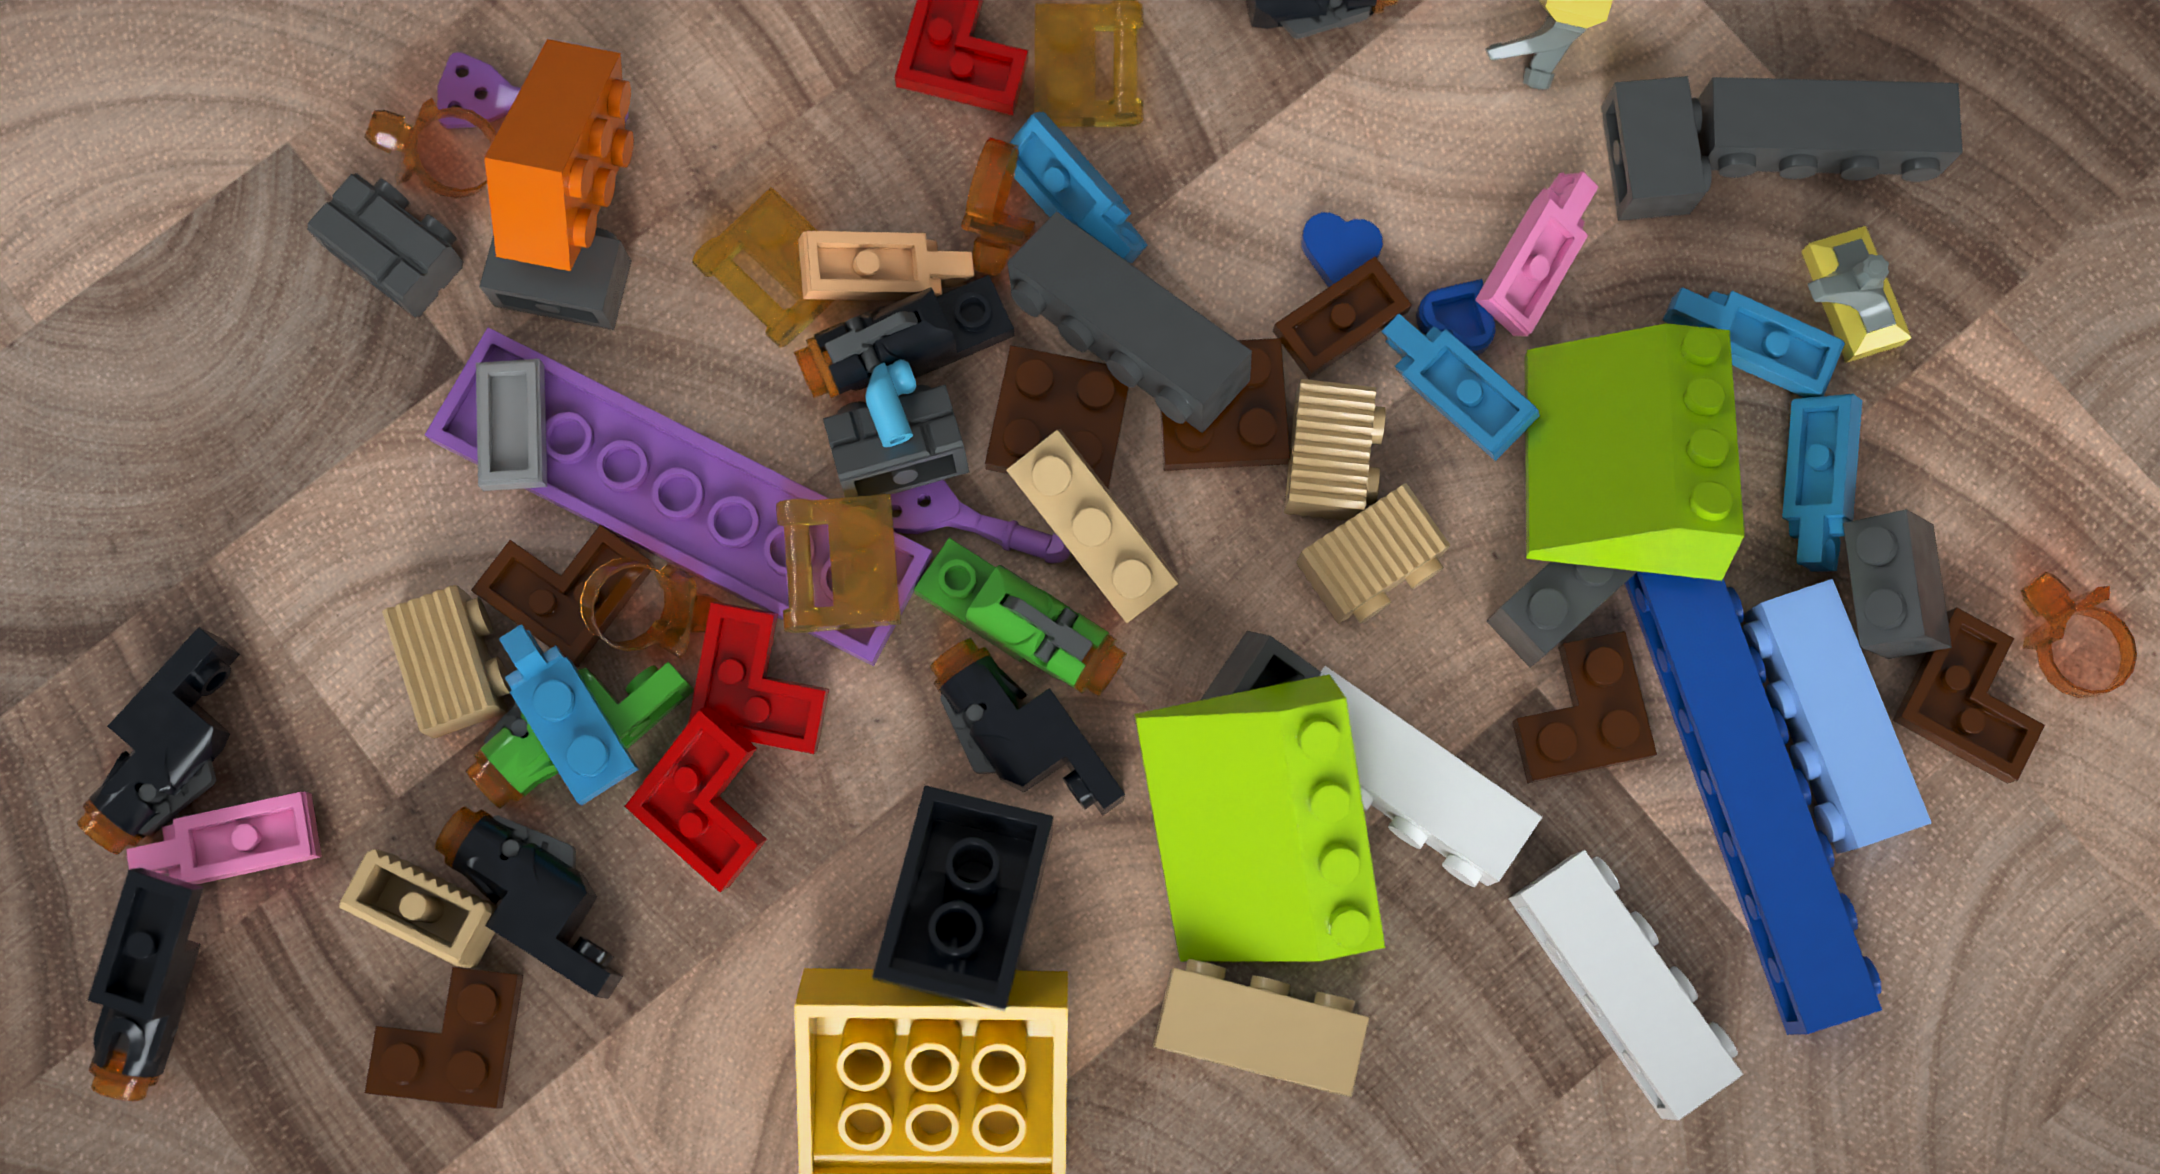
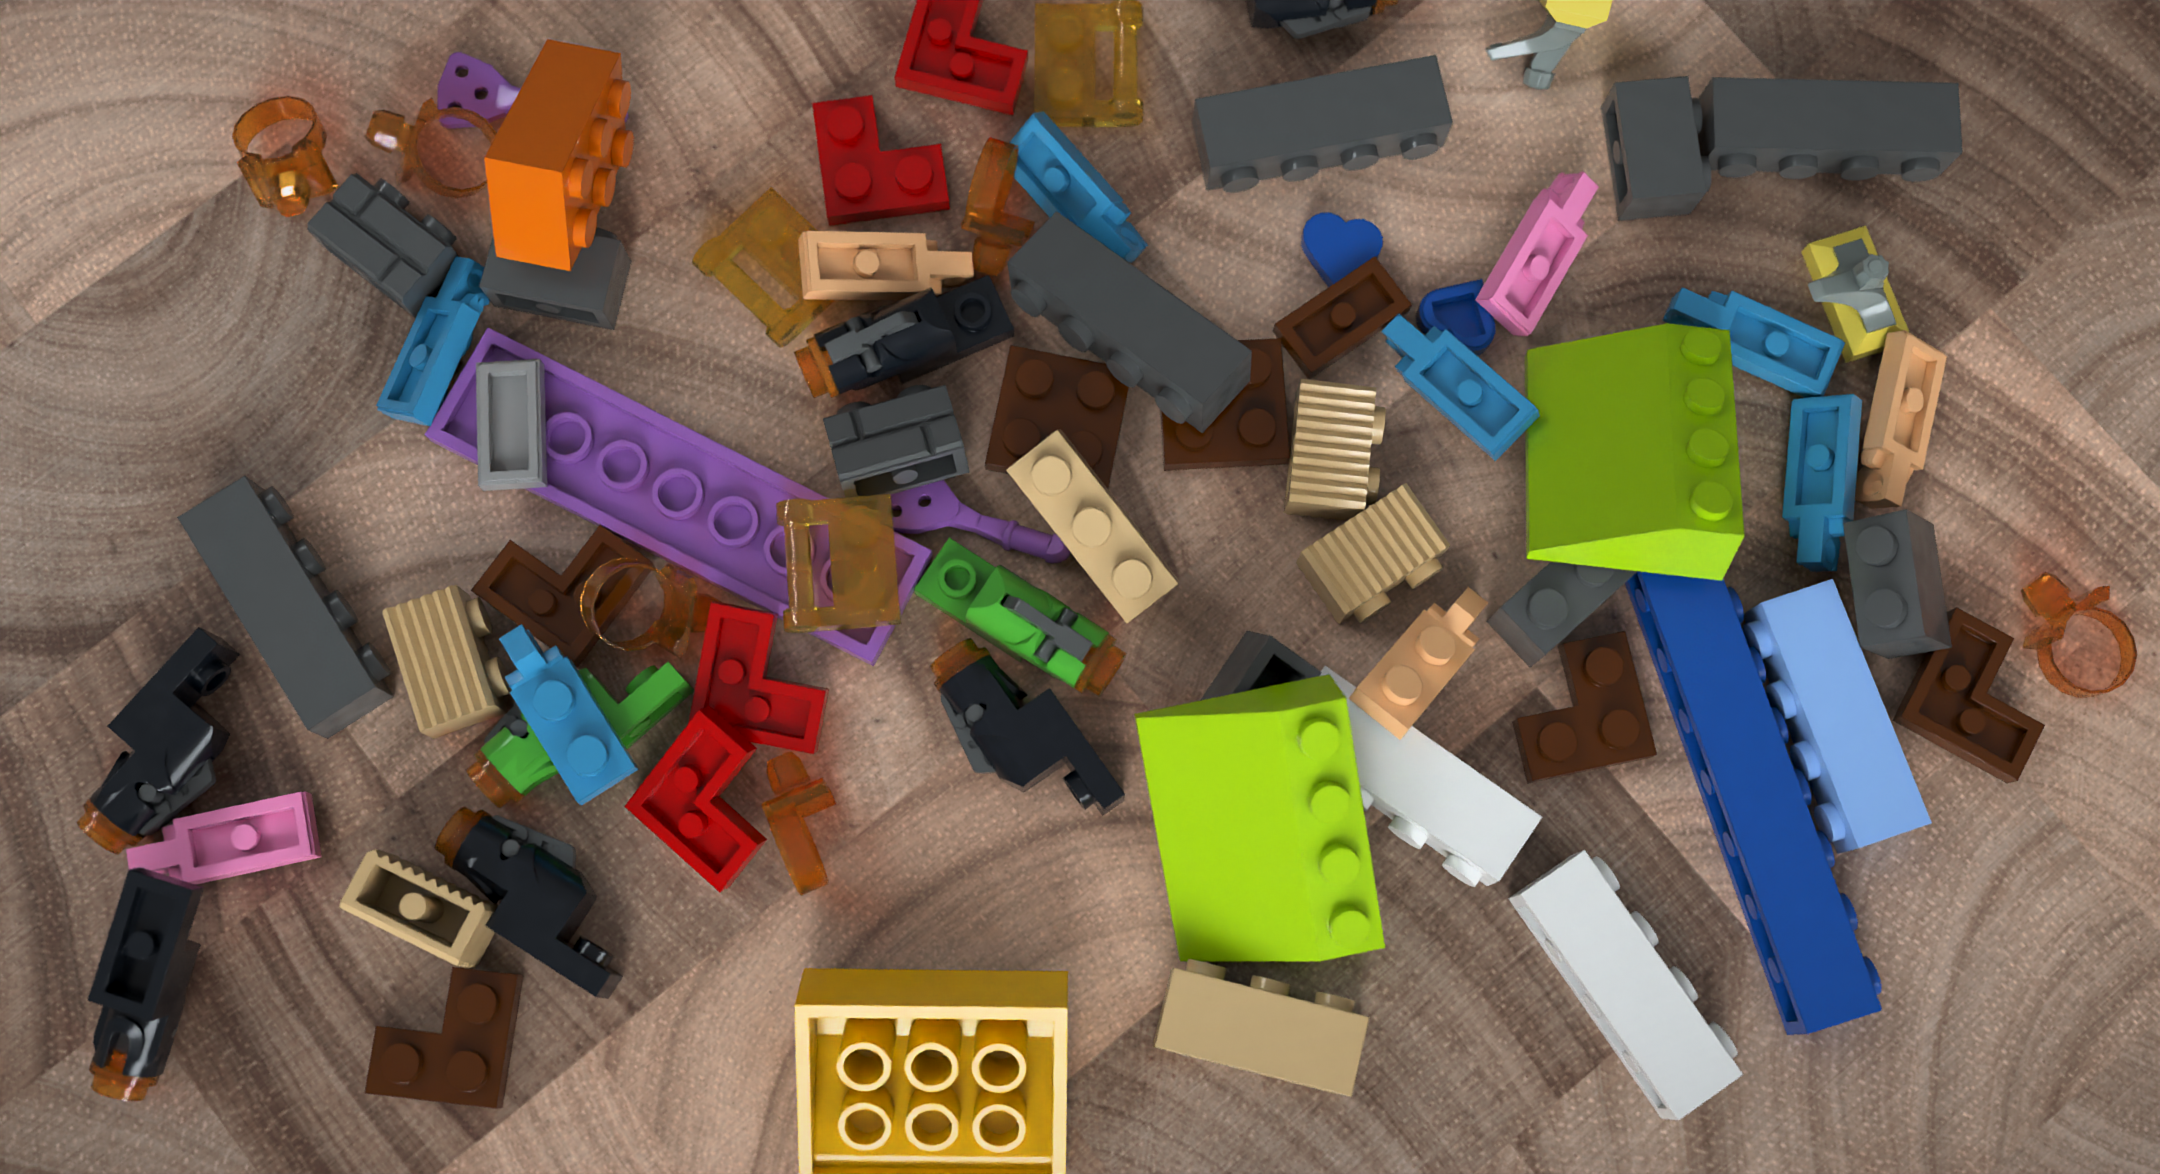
(287, 607): none -> dark grey brick
(290, 179): none -> clear orange piece
(435, 346): none -> dark azure hinge
(787, 822): none -> clear orange piece
(868, 182): none -> red plate
(884, 404): medium azure arm -> none
(964, 898): black slope -> none
(1321, 124): none -> dark grey brick
(1420, 664): none -> light nougat hinge
(1899, 419): none -> light nougat hinge

